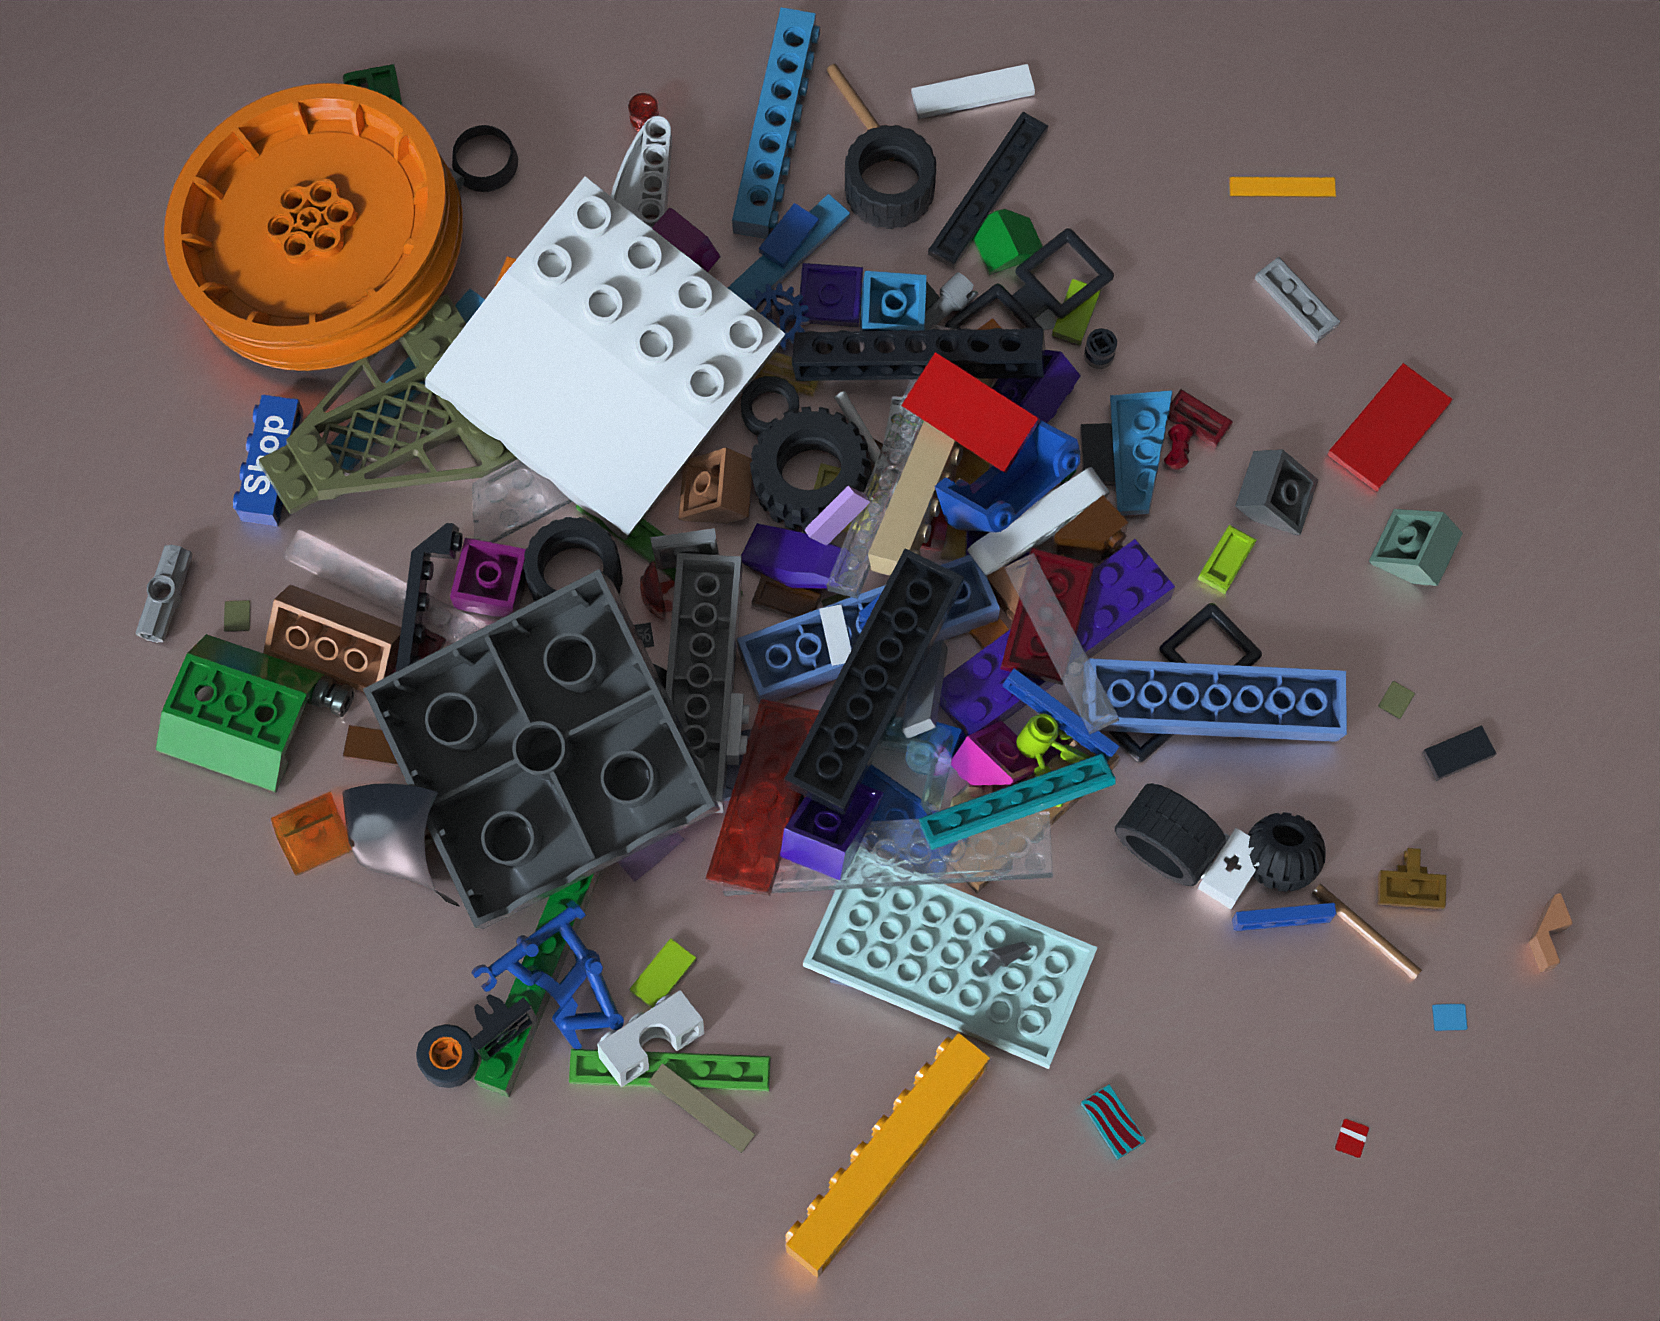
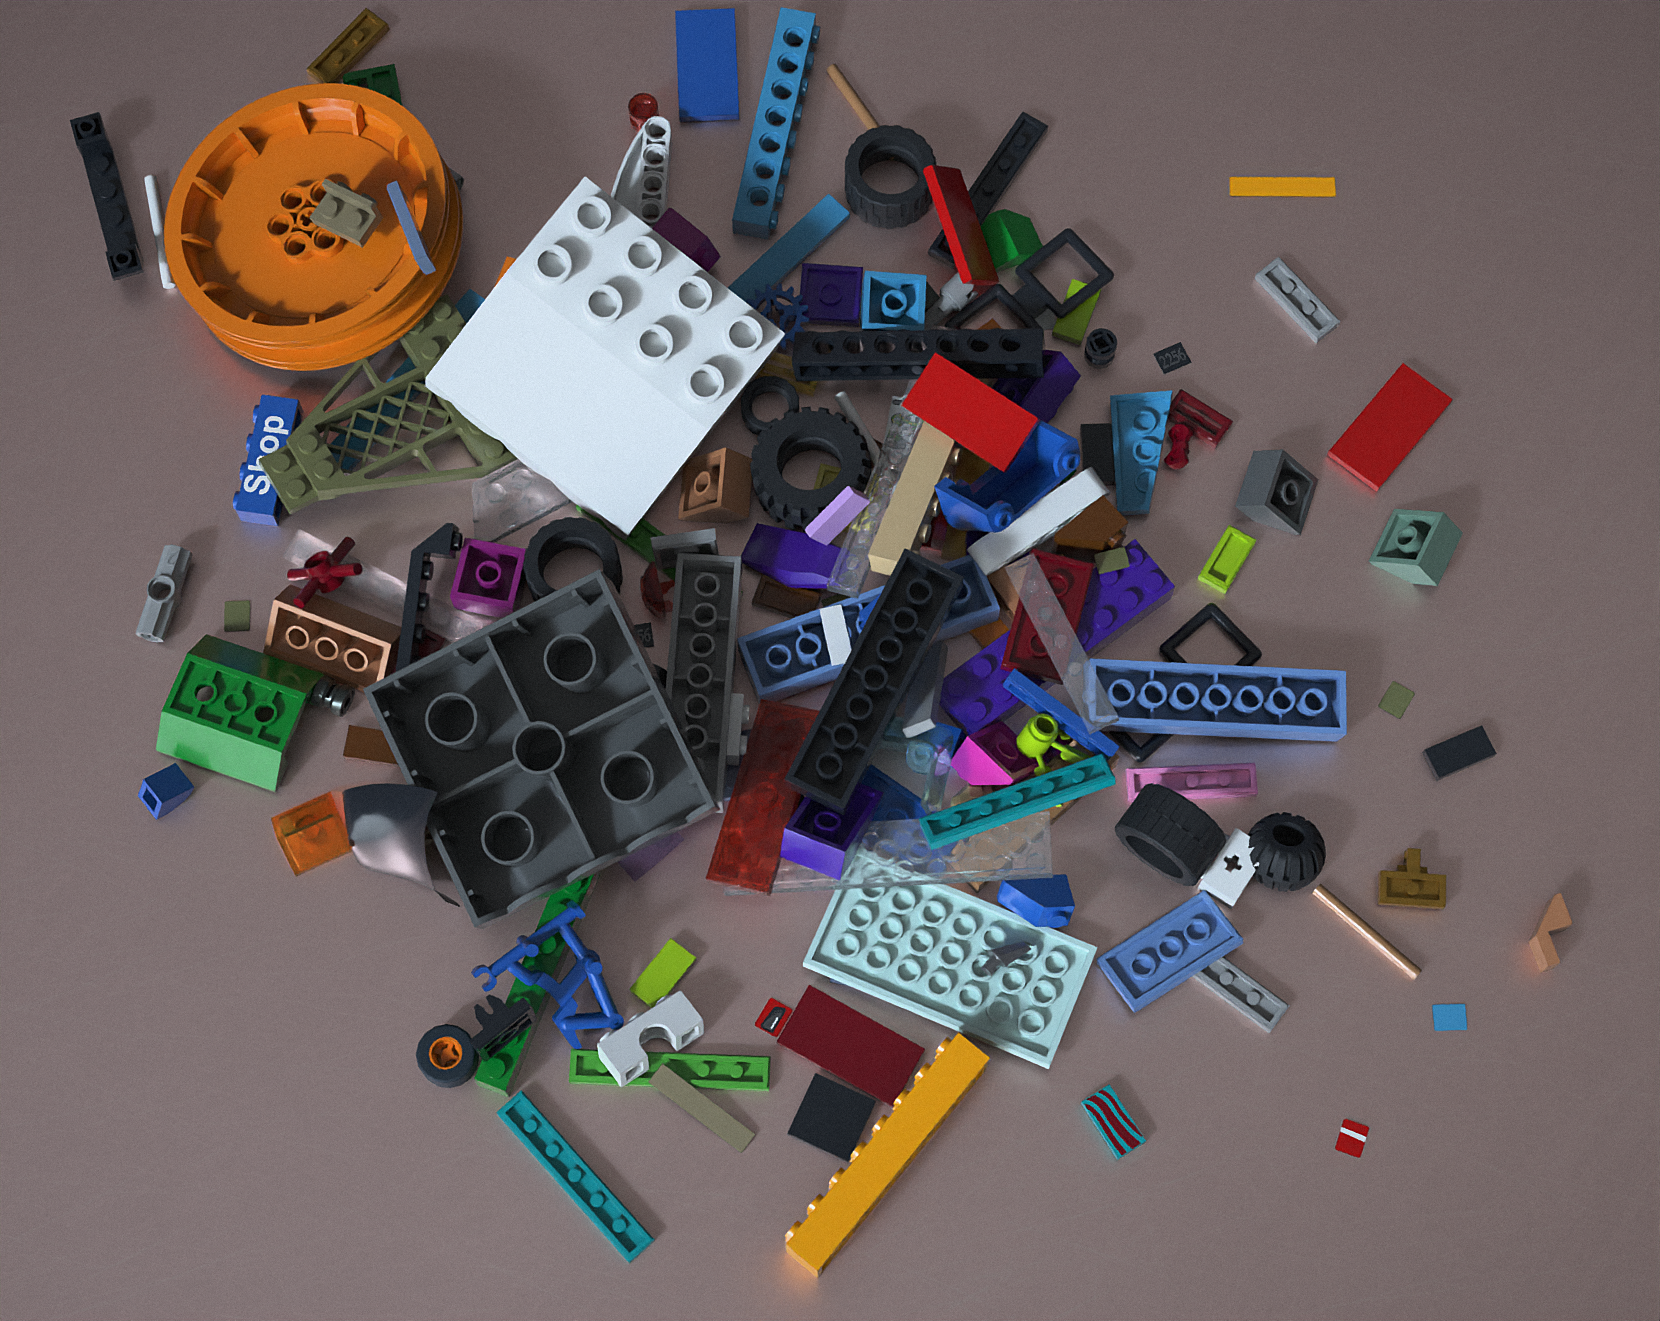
(109, 196): none -> black slope
(158, 228): none -> white bar
(165, 790): none -> blue brick
(324, 572): none -> dark red bar
(347, 213): none -> dark tan bracket
(348, 48): none -> pearl gold tile
(410, 228): none -> sand blue tile
(492, 182): black tyre -> none
(575, 1177): none -> teal tile
(707, 65): none -> blue tile
(773, 1017): none -> sticker
(788, 235): blue tile -> none
(831, 1118): none -> black tile
(850, 1046): none -> dark red tile
(961, 225): none -> red tile
(973, 91): white tile -> none
(1039, 900): none -> blue slope
(1111, 560): none -> olive sticker
(1169, 951): none -> medium blue tile
(1172, 358): none -> black sticker
(1197, 780): none -> bright pink tile
(1243, 993): none -> light grey tile
(1283, 917): blue tile -> none

